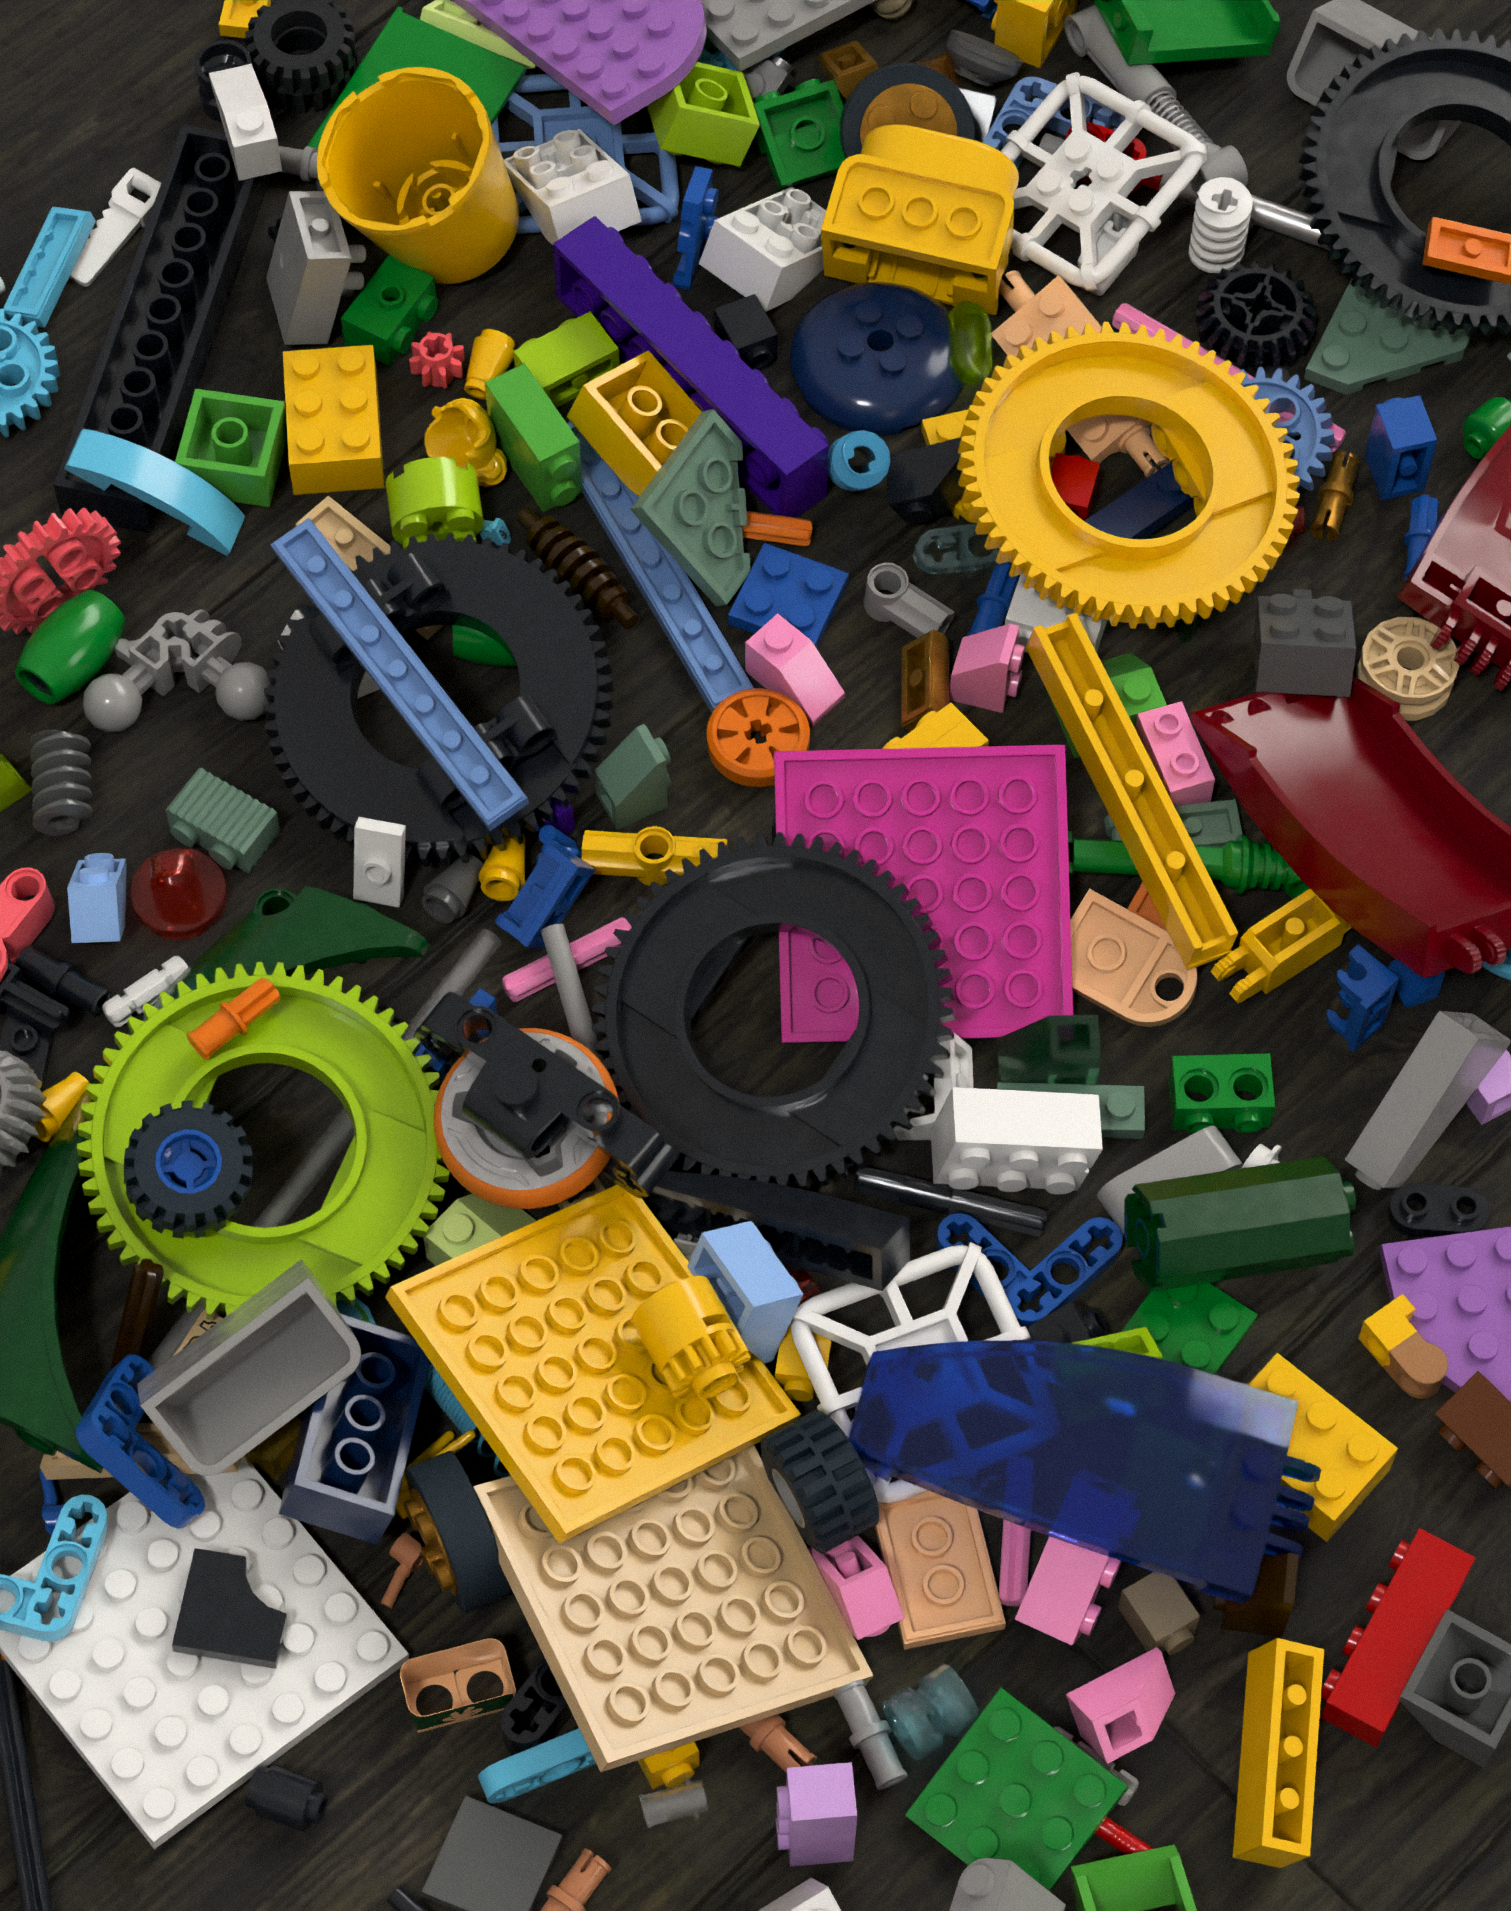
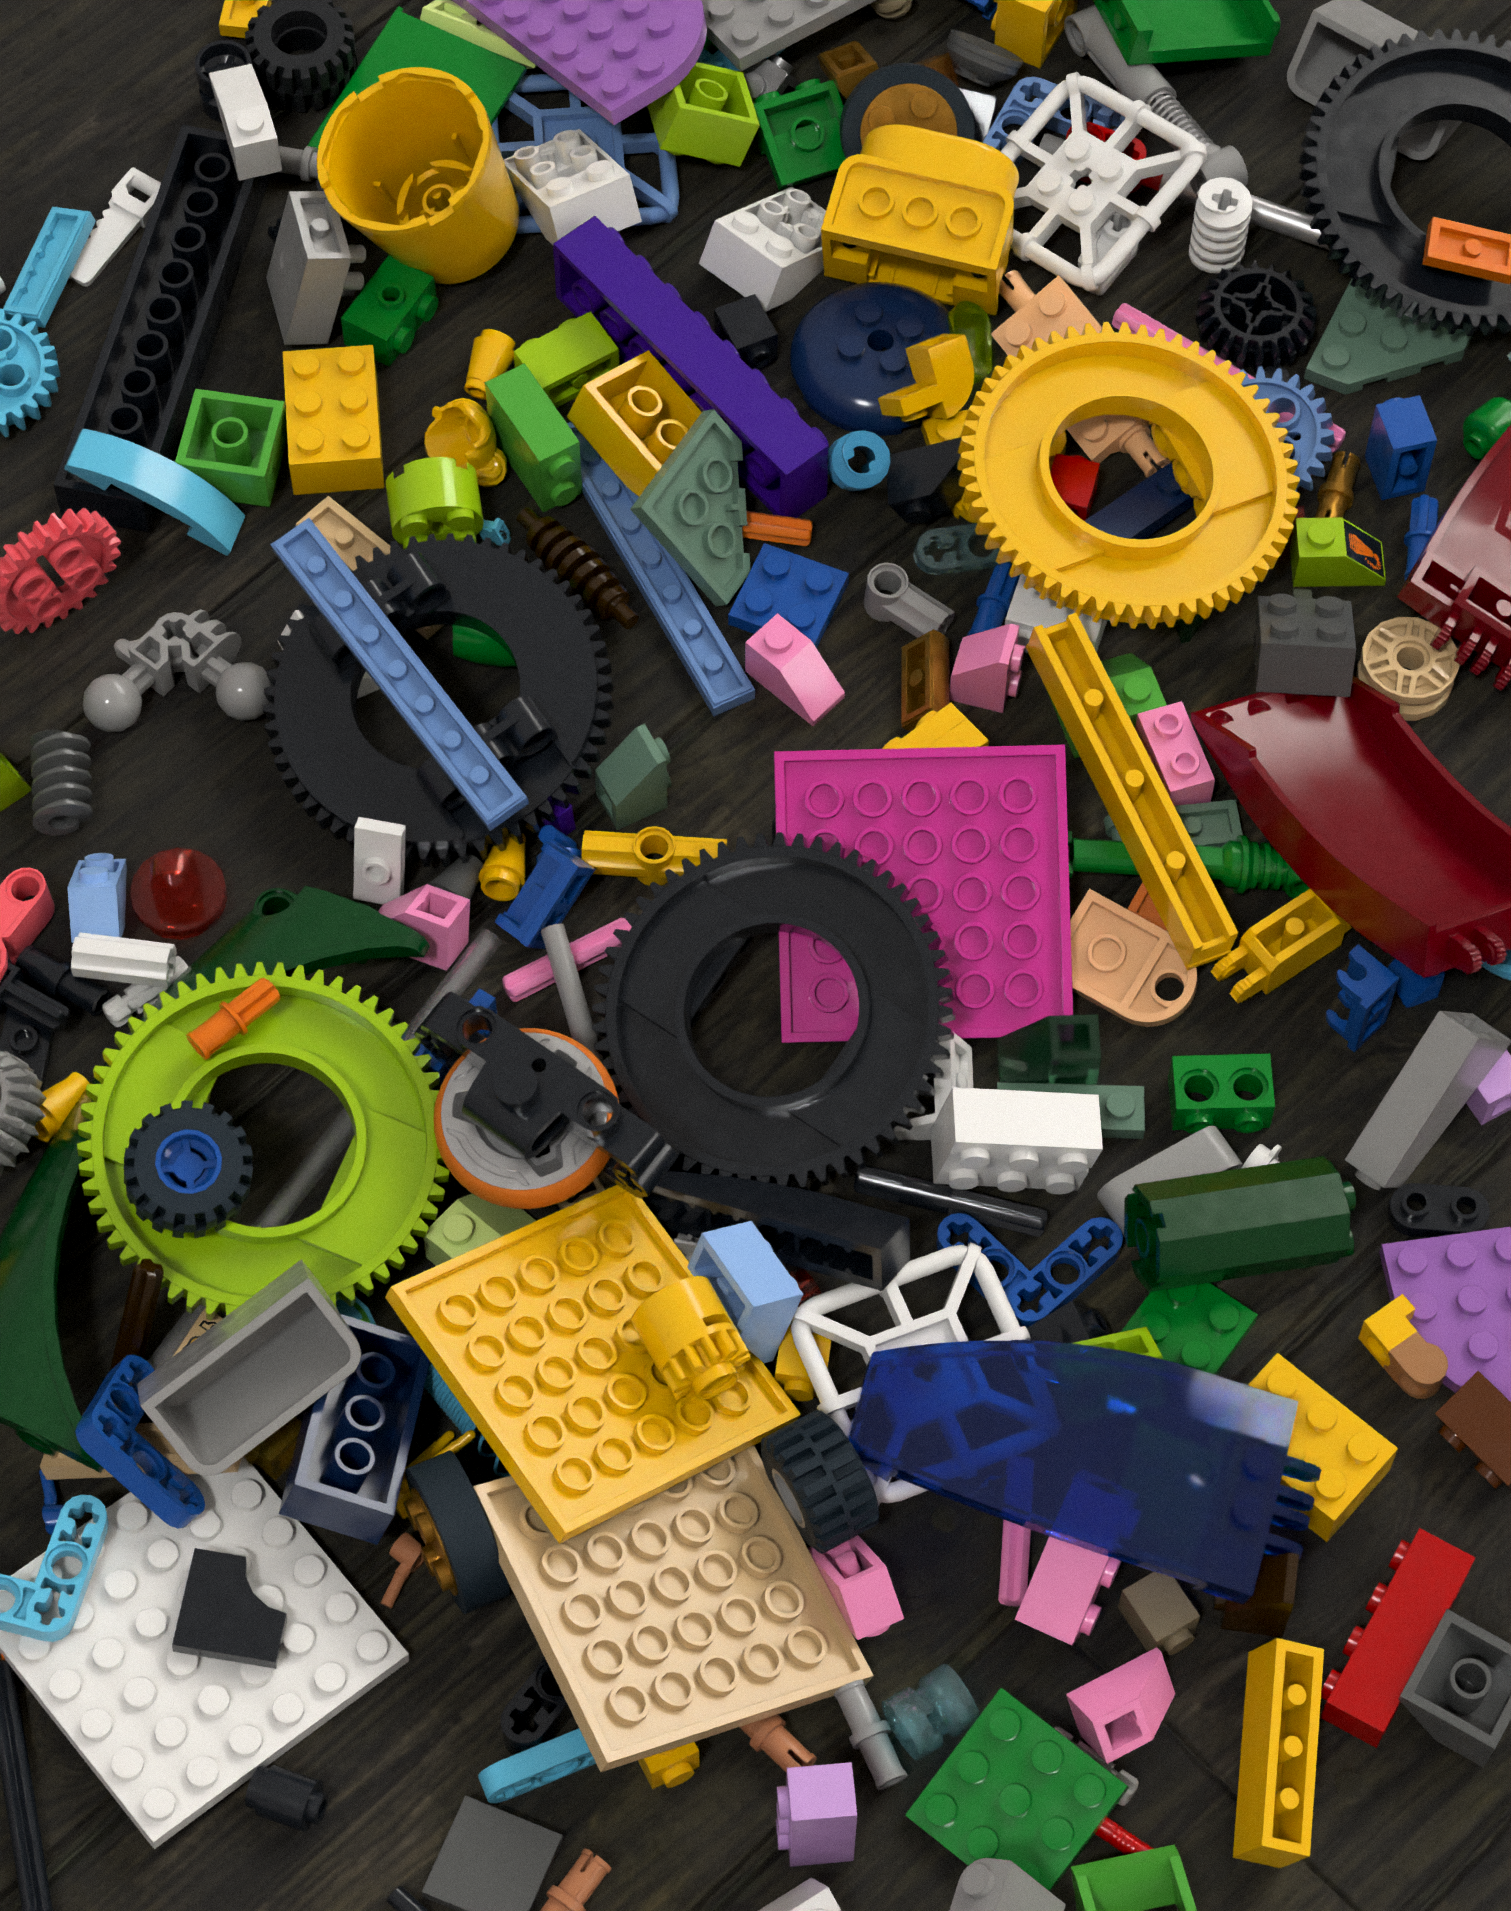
(70, 646): green piece -> none
(123, 960): none -> white axle
(222, 821): sand green brick -> none
(437, 359): coral gear -> none
(437, 917): none -> bright pink slope
(439, 1670): light nougat piece -> none
(674, 1803): clear pin -> none
(696, 225): blue wing -> none
(748, 712): orange wheel -> none
(938, 1569): light nougat tile -> none
(942, 378): none -> yellow brick
(1334, 554): none -> lime slope

